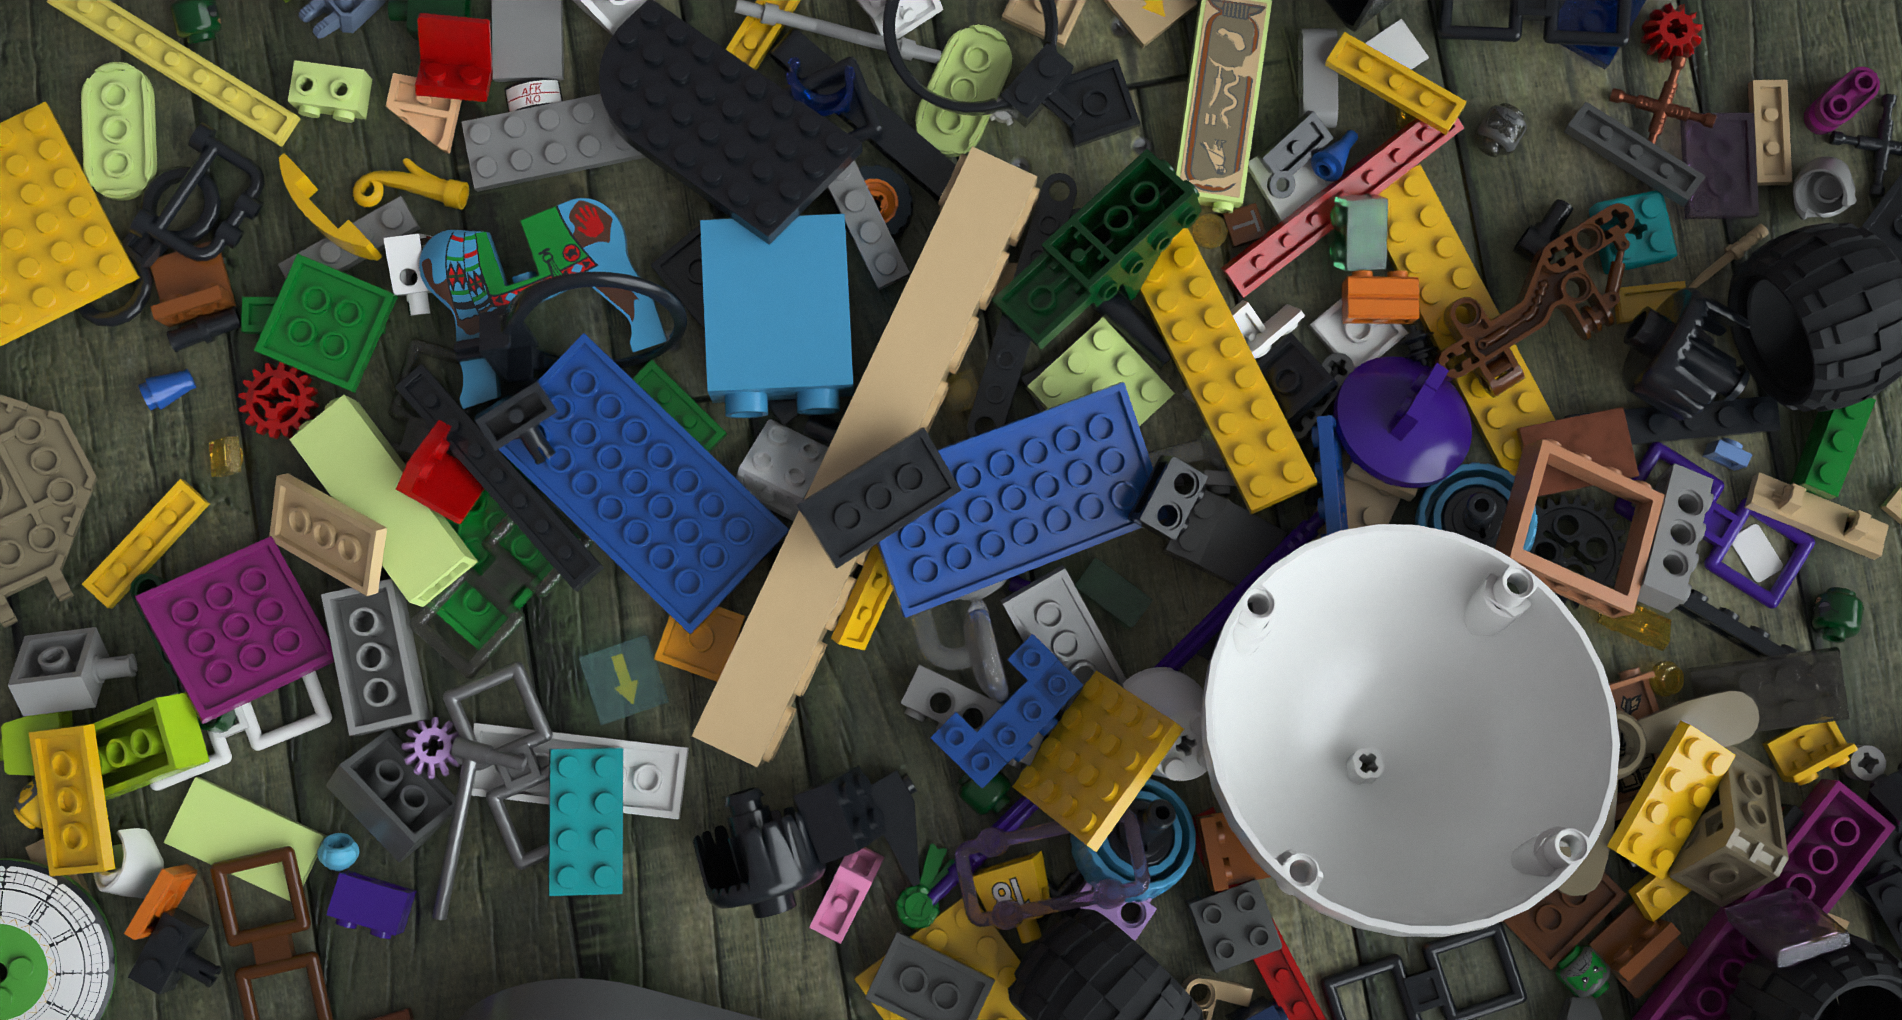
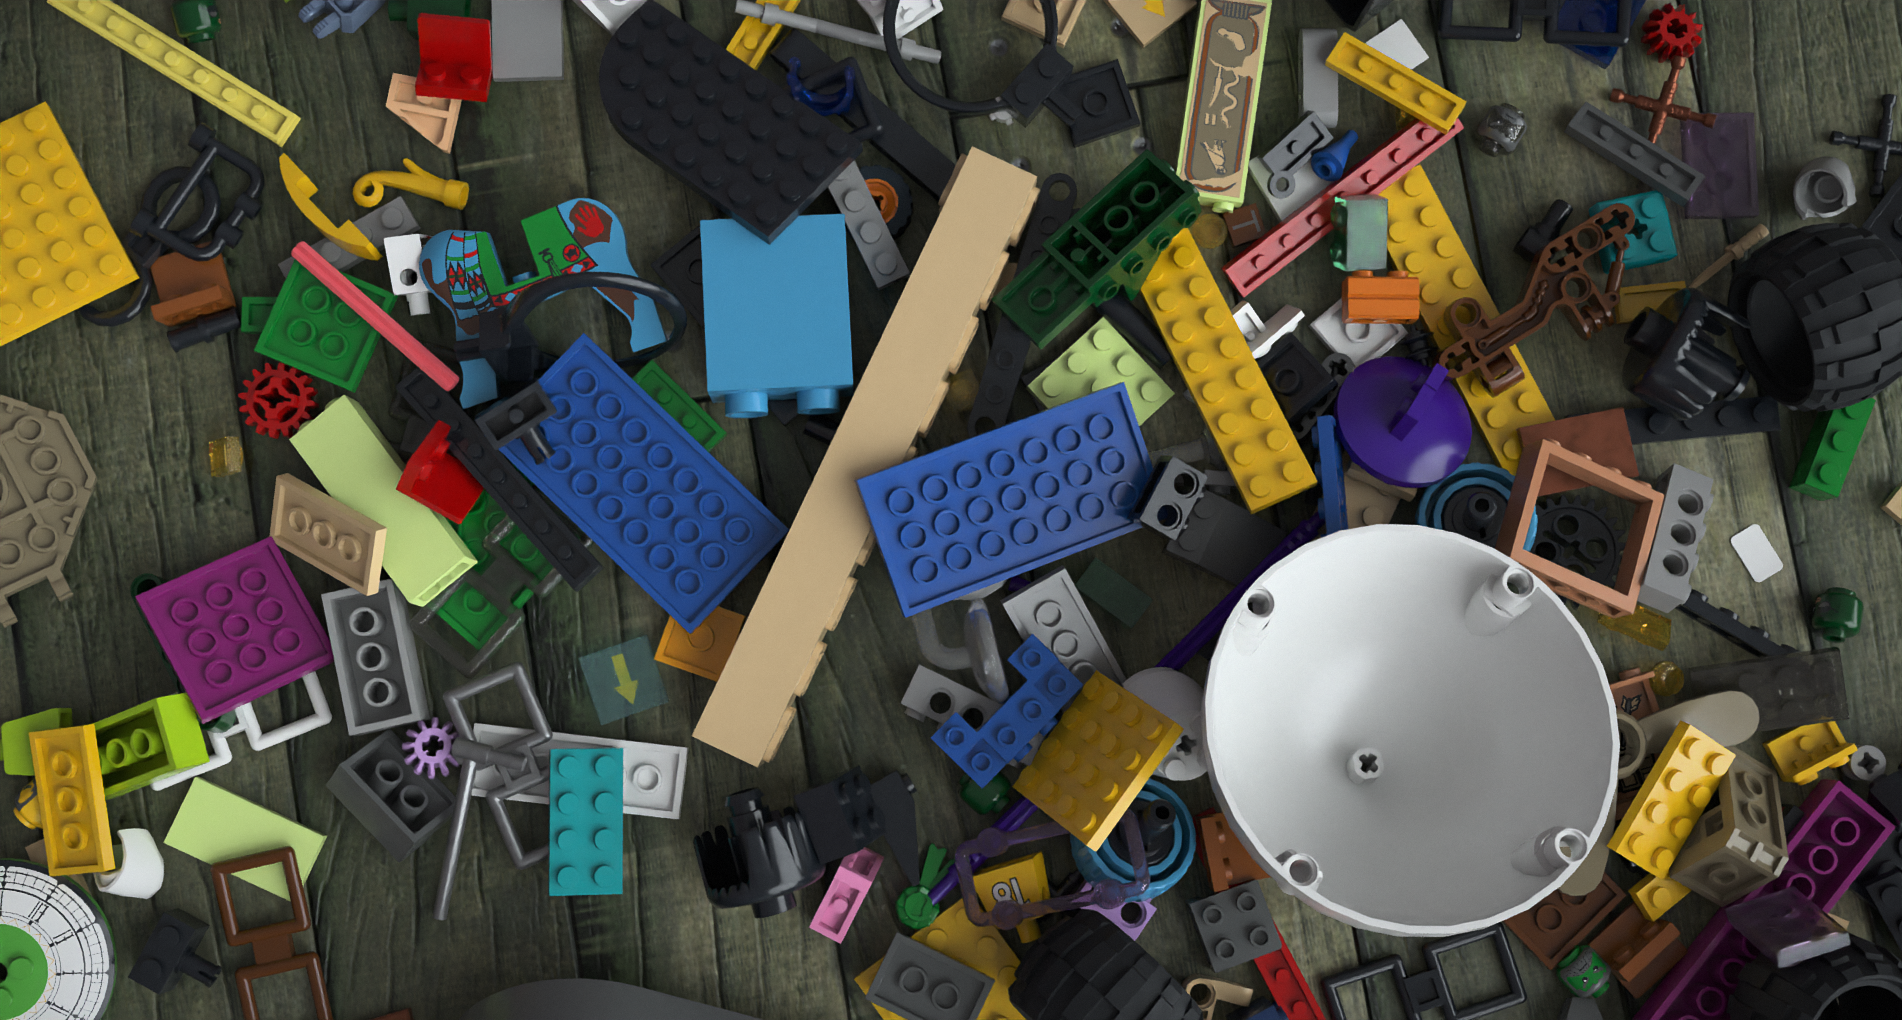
(64, 671): light grey brick -> none
(118, 131): yellowish green tile -> none
(146, 543): yellow plate -> none
(162, 897): orange tile -> none
(166, 388): blue cone -> none
(330, 91): yellowish green brick -> none
(338, 851): medium azure piece -> none
(371, 904): dark purple brick -> none
(375, 316): none -> coral axle
(533, 93): white sticker -> none
(543, 143): light grey plate -> none
(781, 468): white bracket -> none
(864, 604): yellow plate -> none
(878, 497): black plate -> none
(969, 70): yellowish green tile -> none
(1723, 528): dark purple bar -> none
(1728, 454): medium blue plate -> none
(1772, 131): tan plate -> none
(1816, 515): tan hinge -> none
(1841, 100): magenta brick -> none

